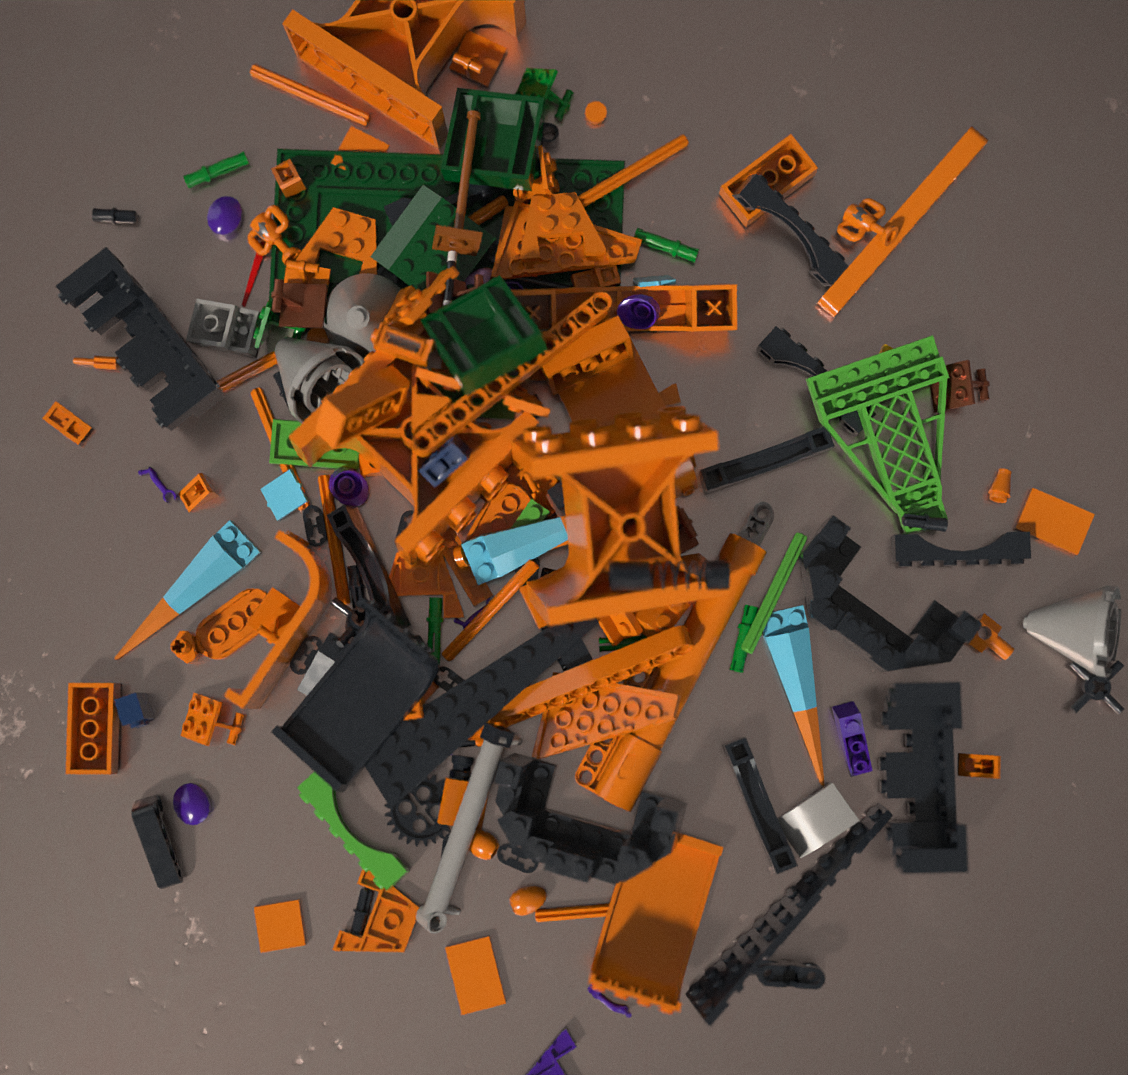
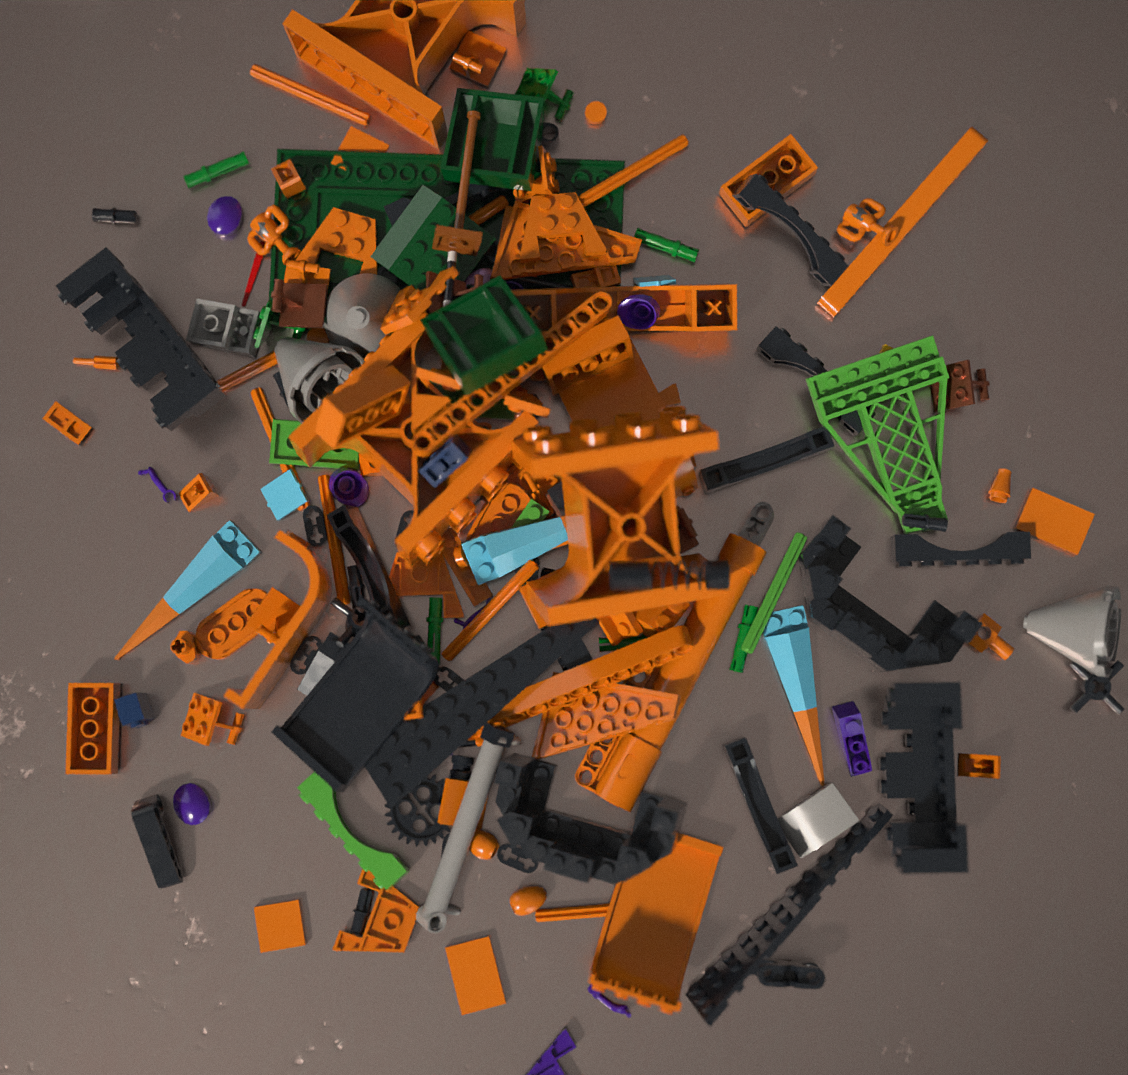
(402, 345): orange window -> none

